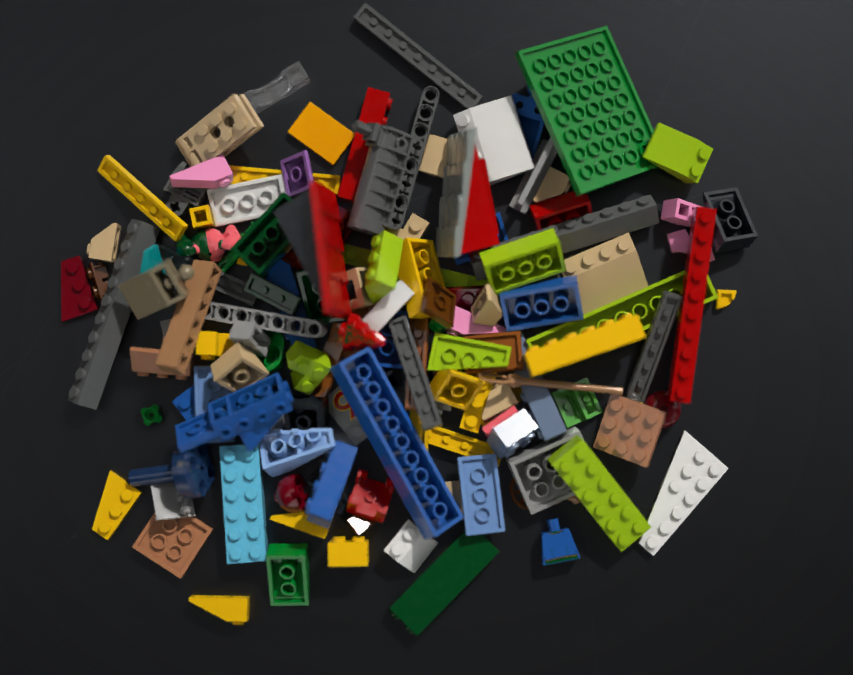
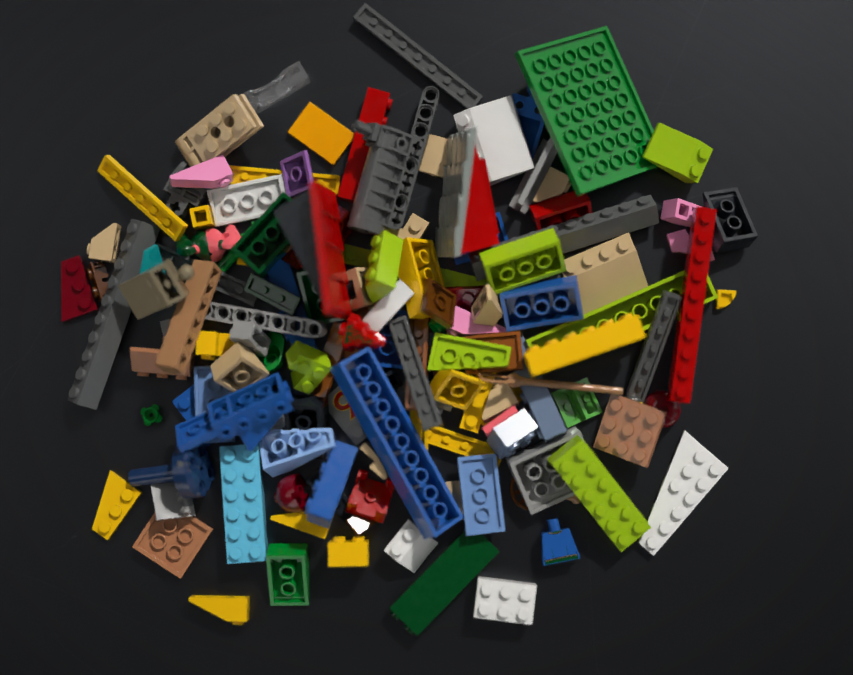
(376, 466): none -> tan slope
(504, 600): none -> white brick

